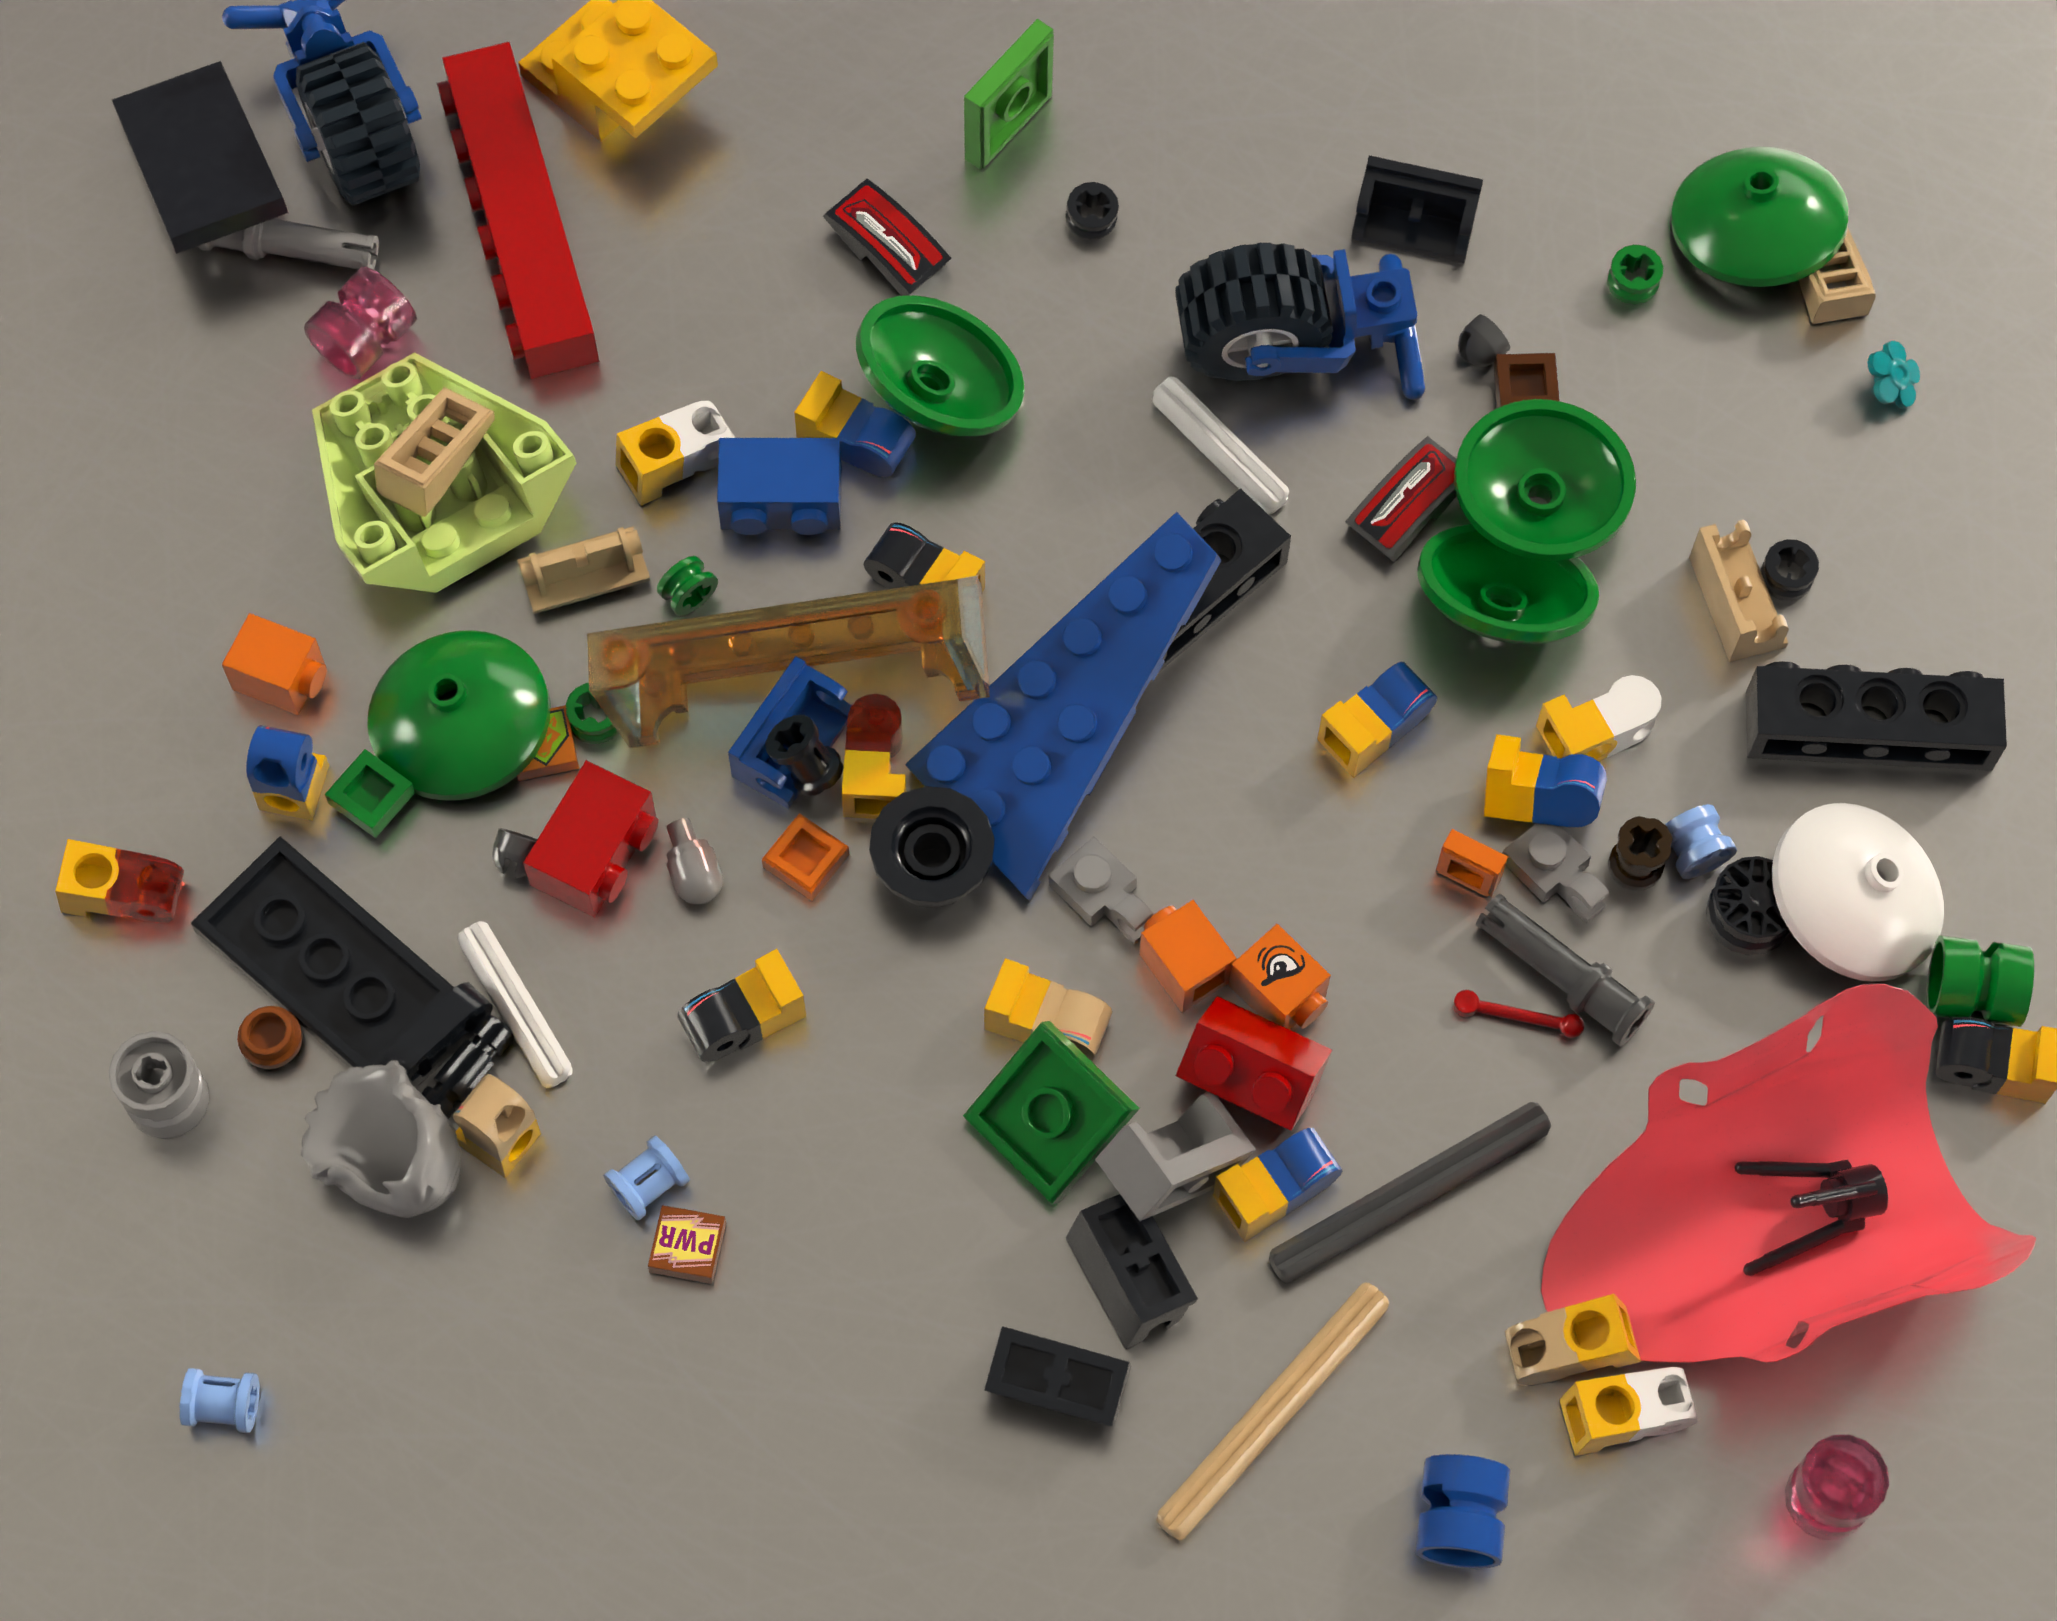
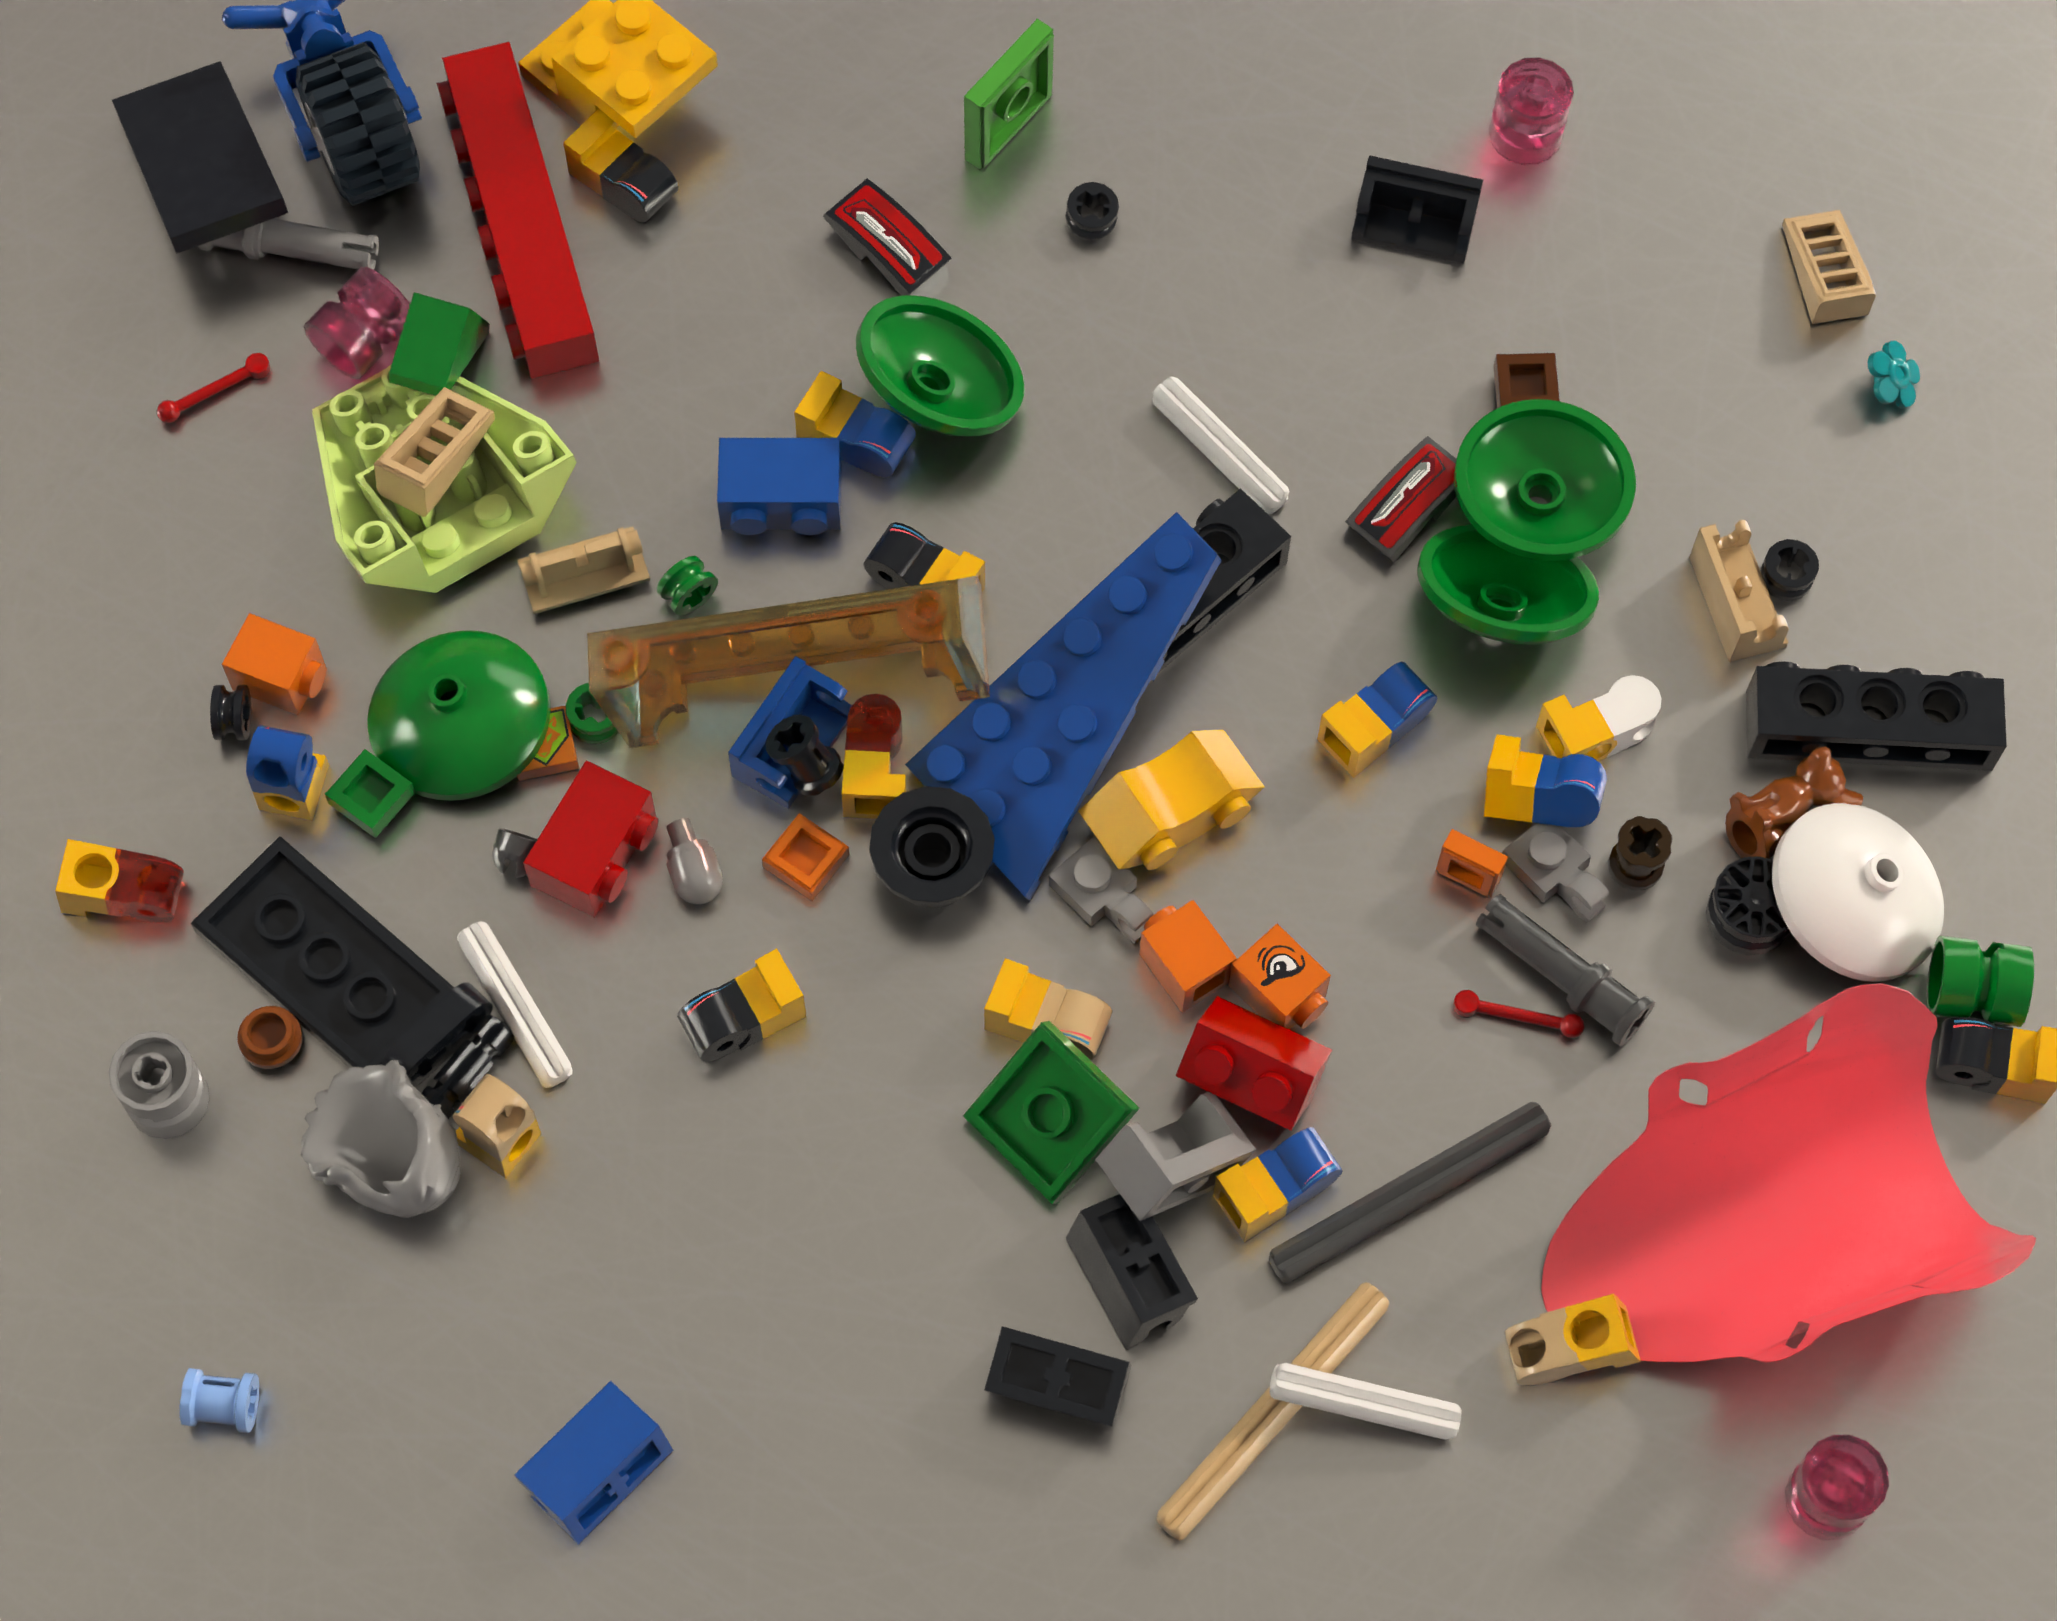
(230, 712): none -> black bush
(255, 366): none -> red hinge
(436, 344): none -> green slope
(594, 1462): none -> blue hinge
(618, 168): none -> leg
(654, 1158): light blue bush -> none
(670, 448): leg -> none
(687, 1244): tile -> none
(1172, 800): none -> yellow brick
(1279, 307): piece -> none
(1365, 1401): none -> white axle
(1462, 1513): blue wheel -> none
(1482, 341): dark grey hinge -> none
(1531, 111): none -> clear pink wheel
(1627, 1408): leg -> none
(1639, 289): green bush -> none
(1699, 841): light blue wheel -> none
(1760, 216): green dish -> none
(1760, 820): none -> dark orange animal
(1846, 1194): plant -> none

